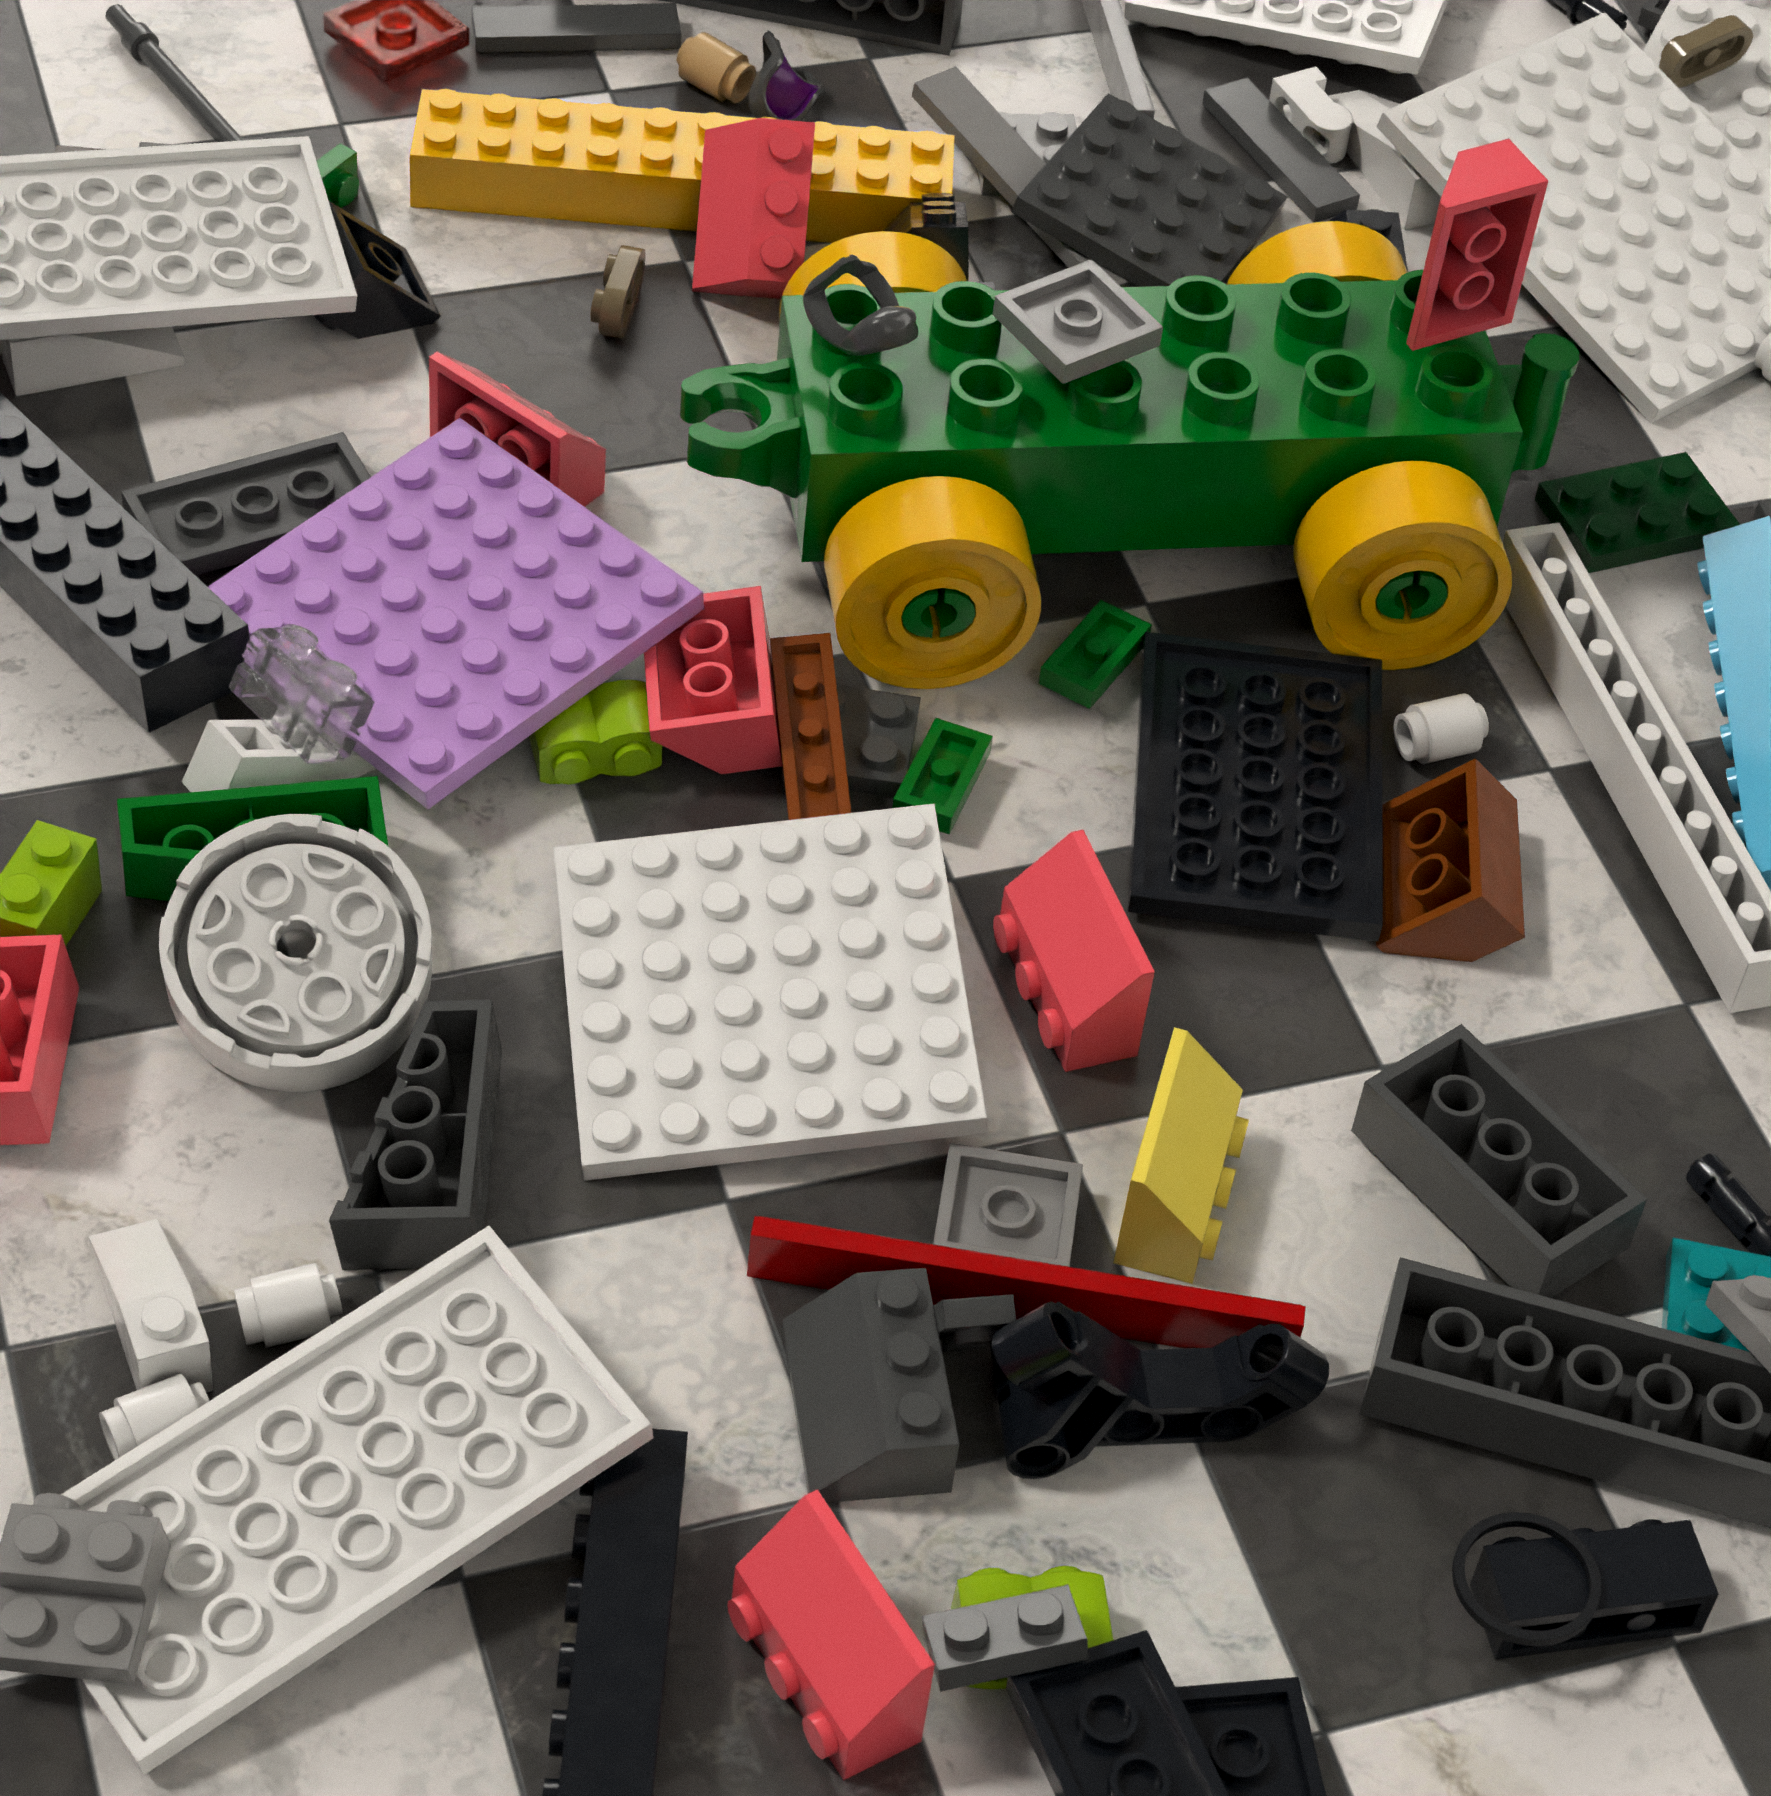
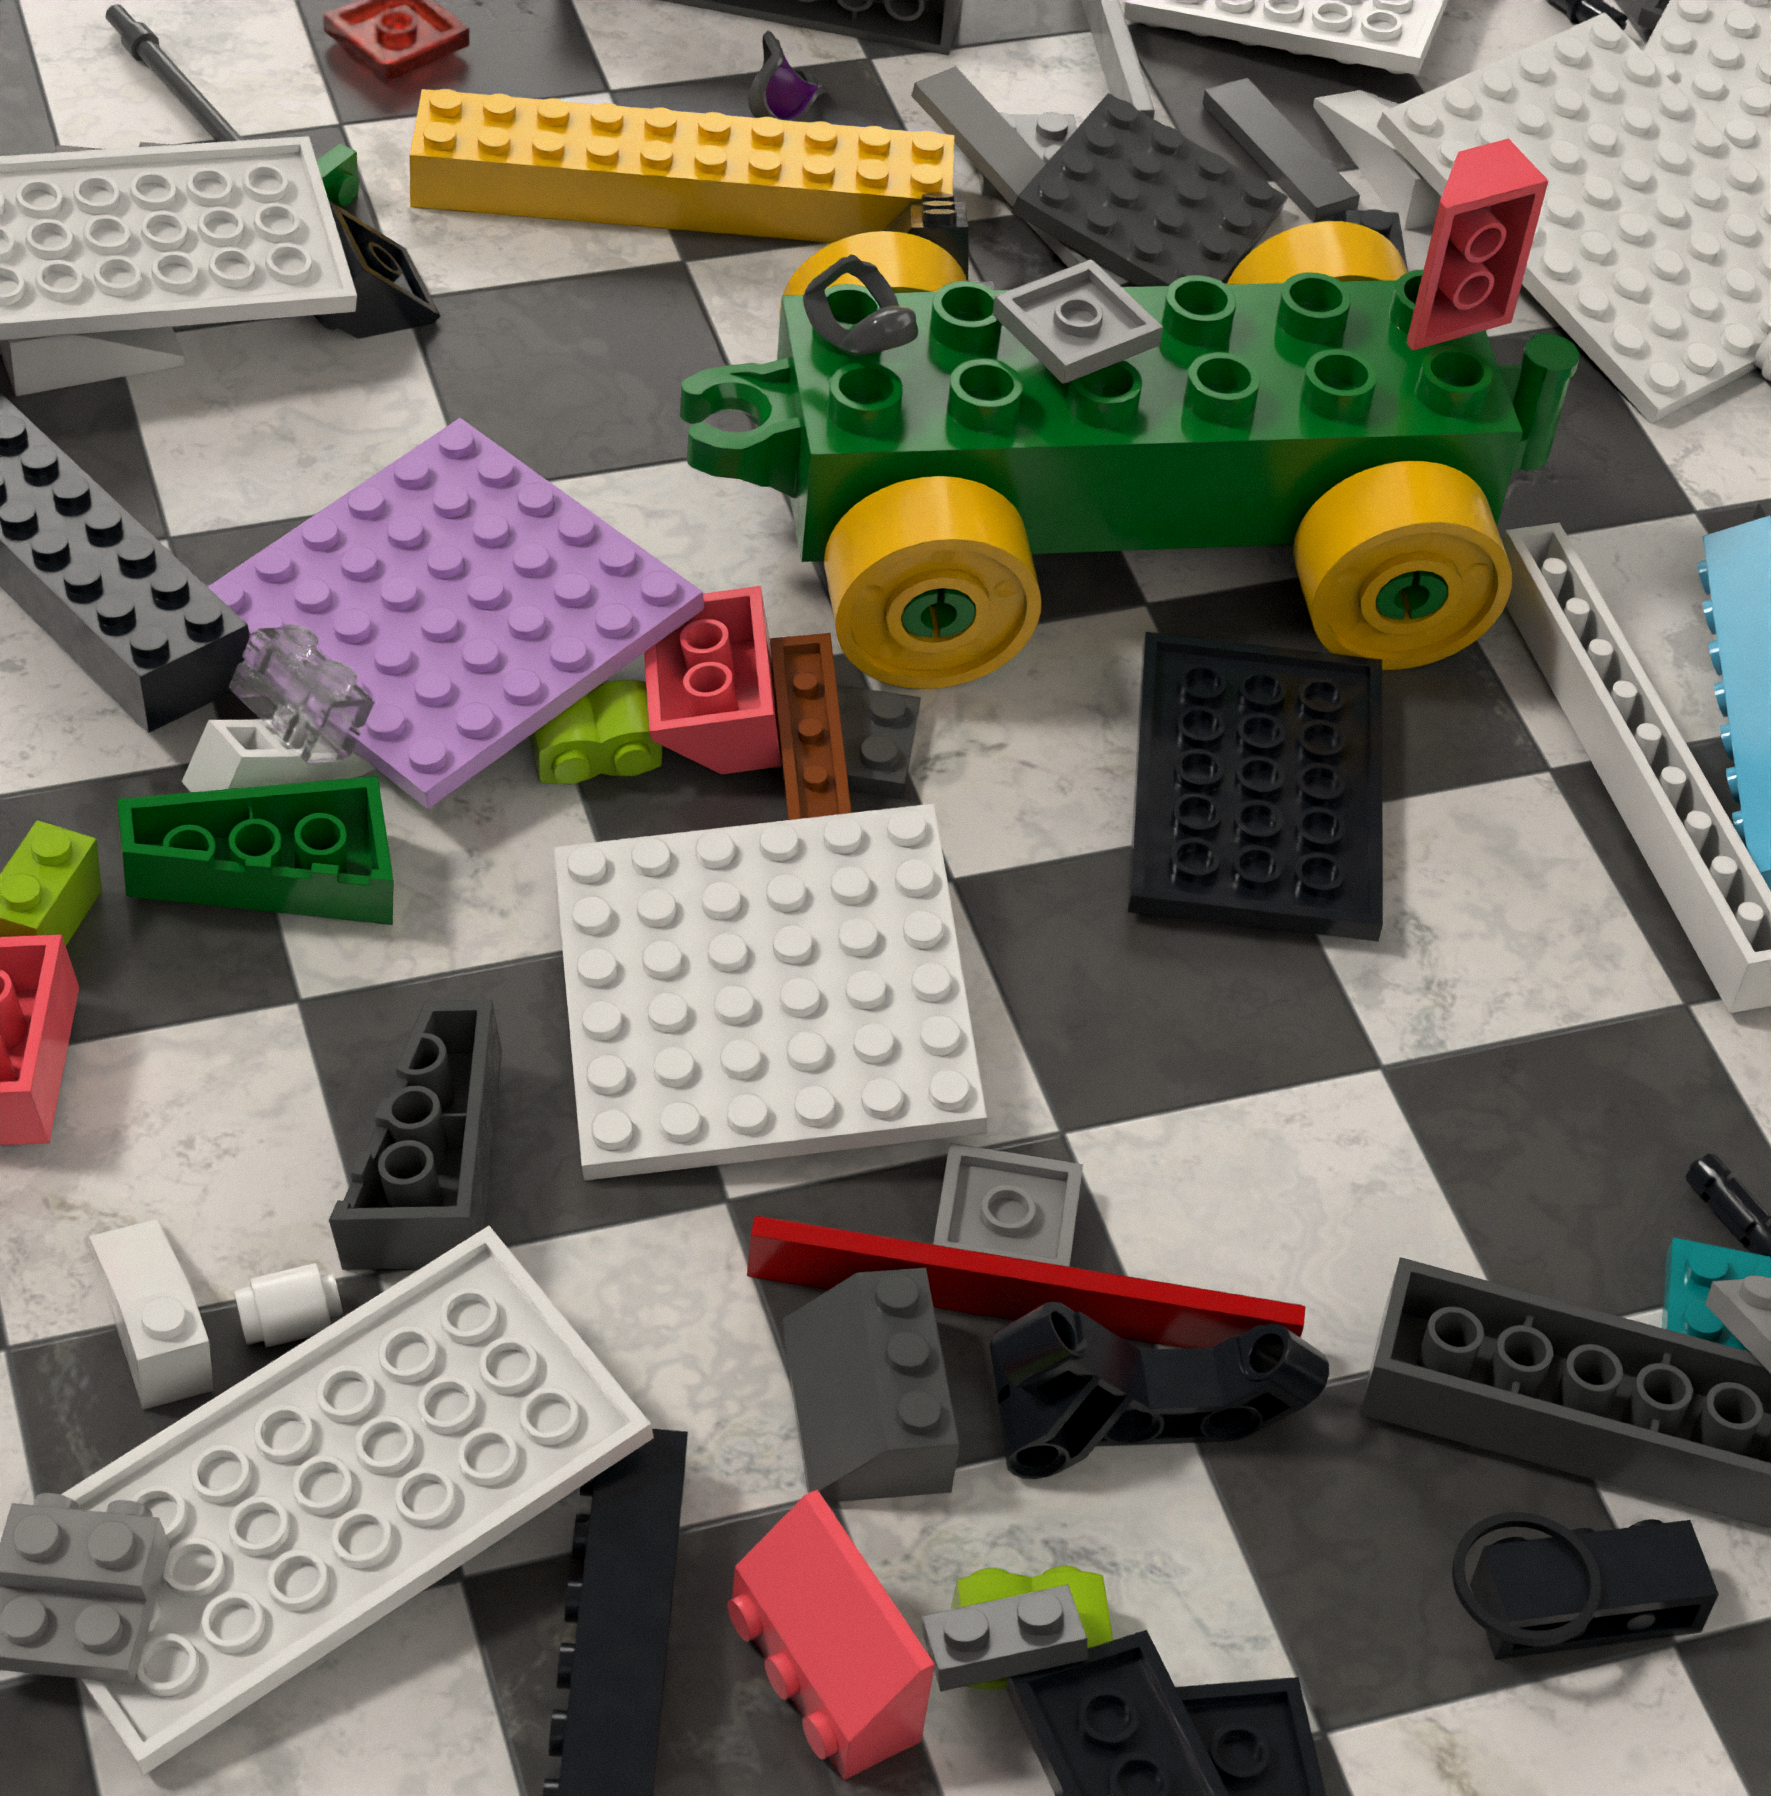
(148, 1412): white brick -> none
(246, 504): dark grey plate -> none
(284, 1017): white brick -> none
(516, 425): coral slope -> none
(576, 28): dark grey tile -> none
(622, 285): dark tan plate -> none
(715, 68): tan brick -> none
(753, 207): coral slope -> none
(945, 771): green plate -> none
(971, 1322): dark grey plate -> none
(1076, 956): coral slope -> none
(1094, 654): green plate -> none
(1182, 1165): light yellow slope -> none
(1313, 112): white leg -> none
(1441, 729): white brick -> none
(1452, 868): dark orange slope -> none
(1498, 1164): dark grey brick -> none
(1635, 511): dark green plate -> none
(1705, 50): dark tan plate -> none

